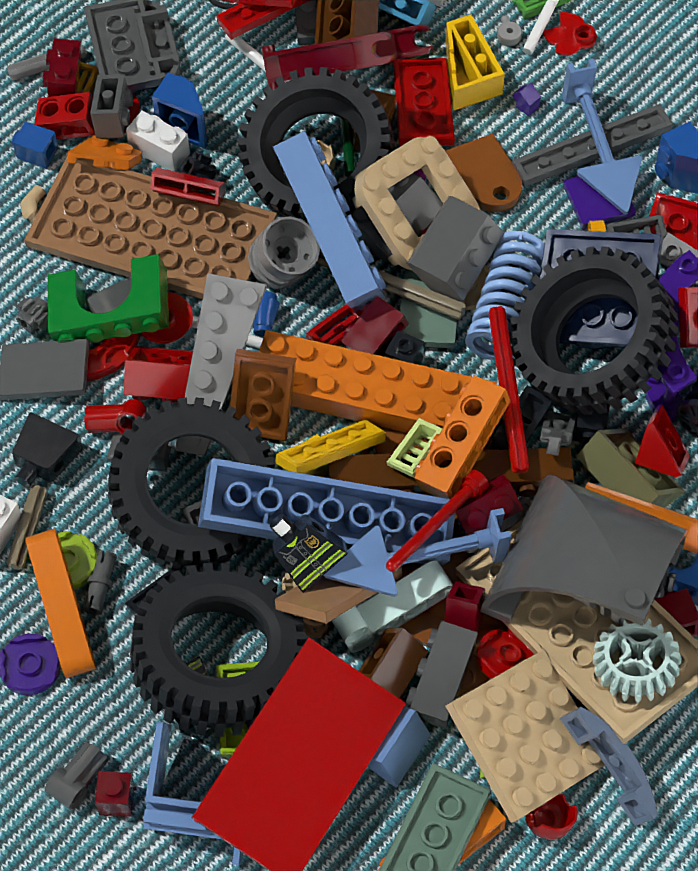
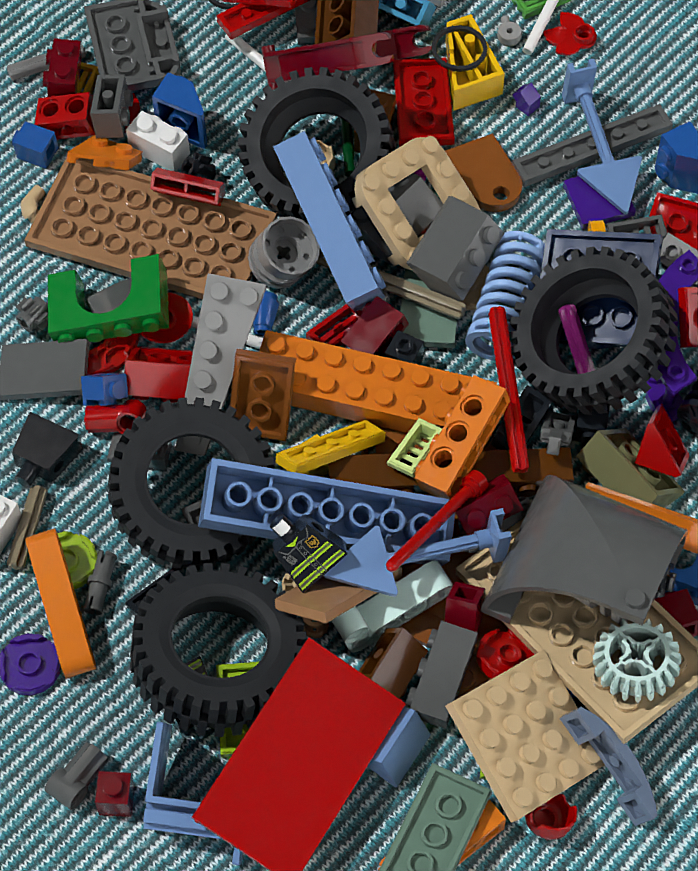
(104, 388): none -> blue brick
(459, 68): none -> black piece
(576, 339): none -> magenta axle

